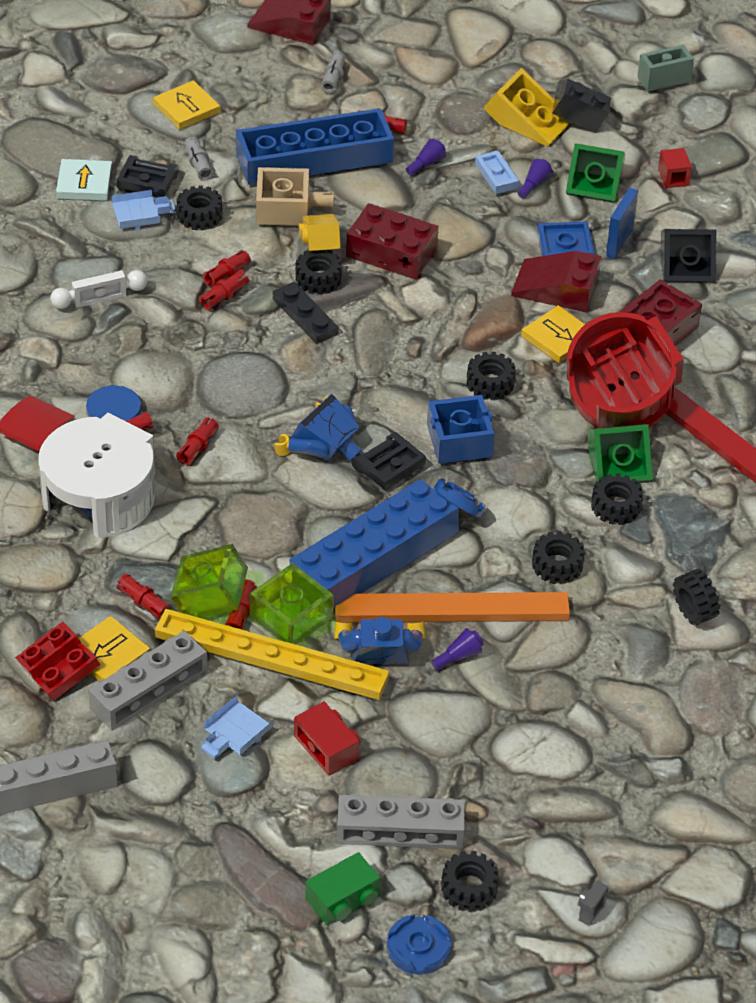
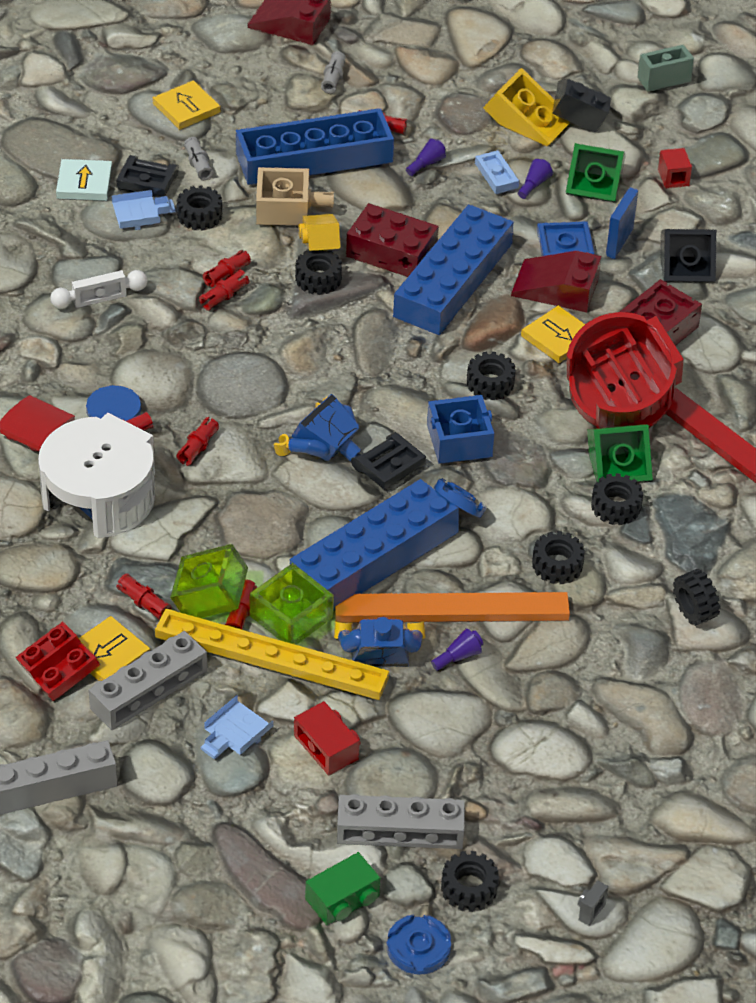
(305, 312): black plate -> none
(453, 269): none -> blue brick

